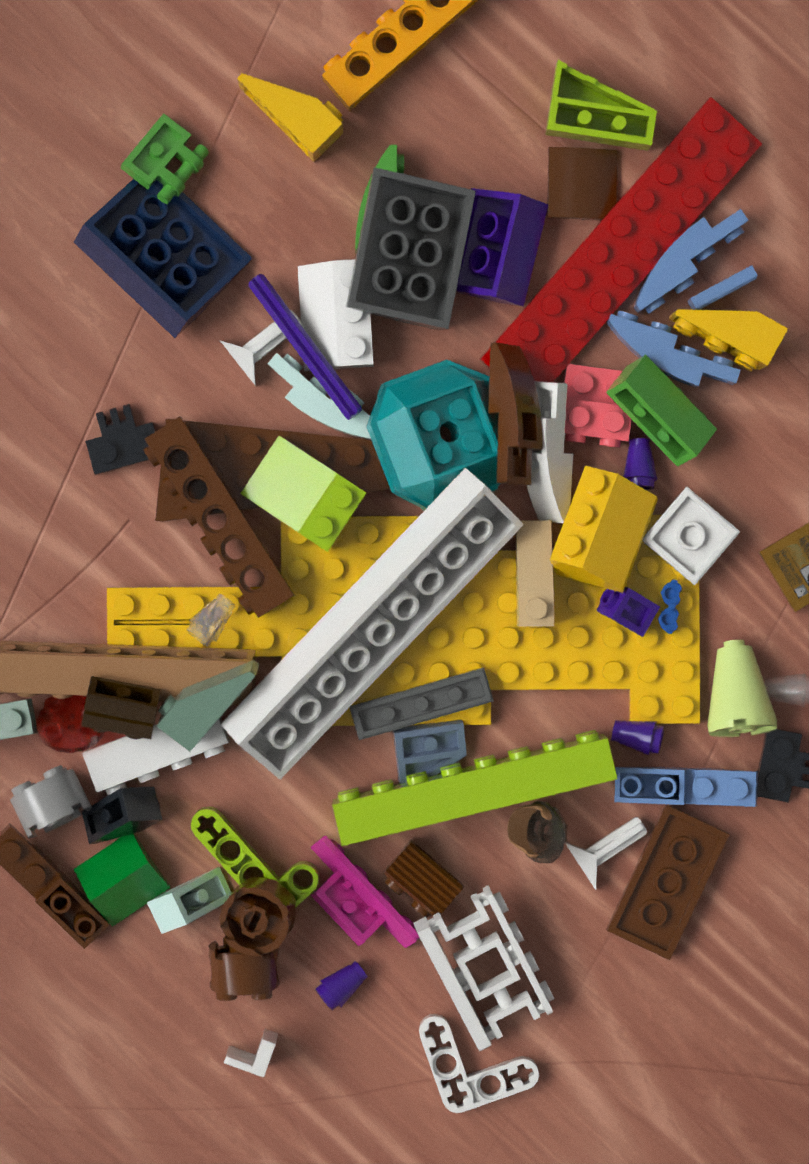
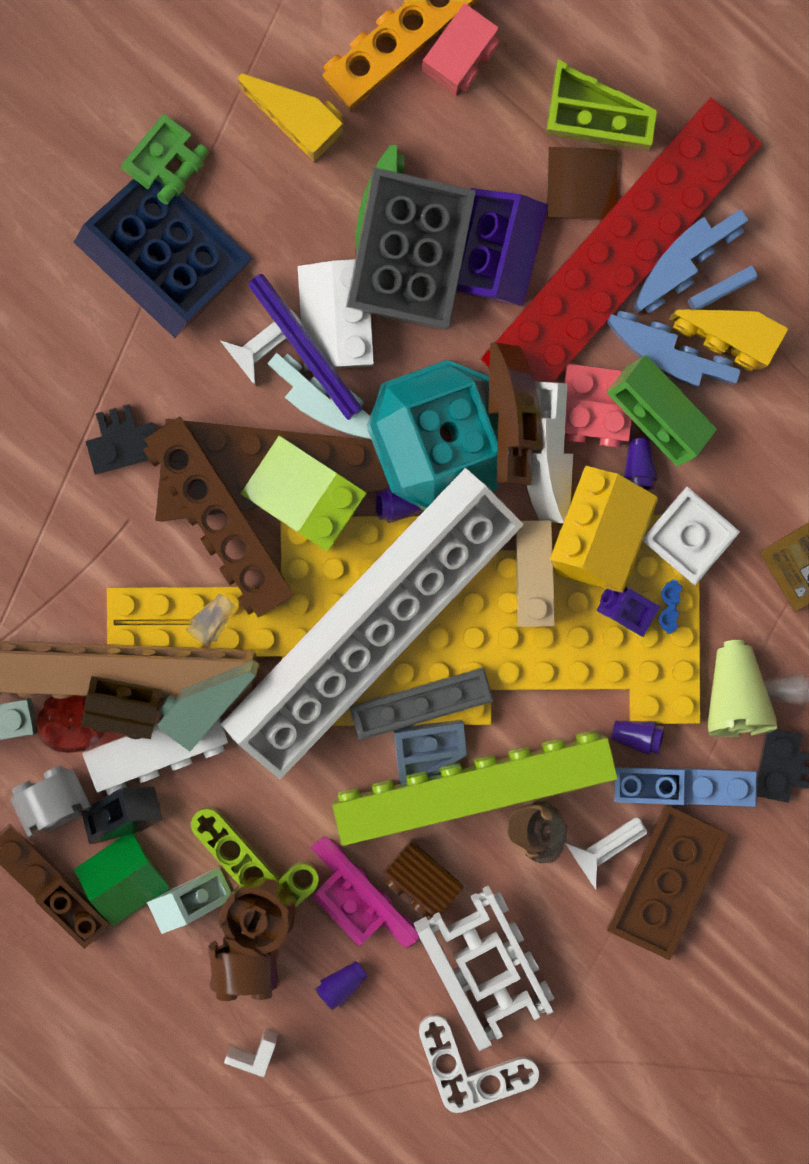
(394, 507): none -> dark purple cone
(460, 49): none -> coral brick

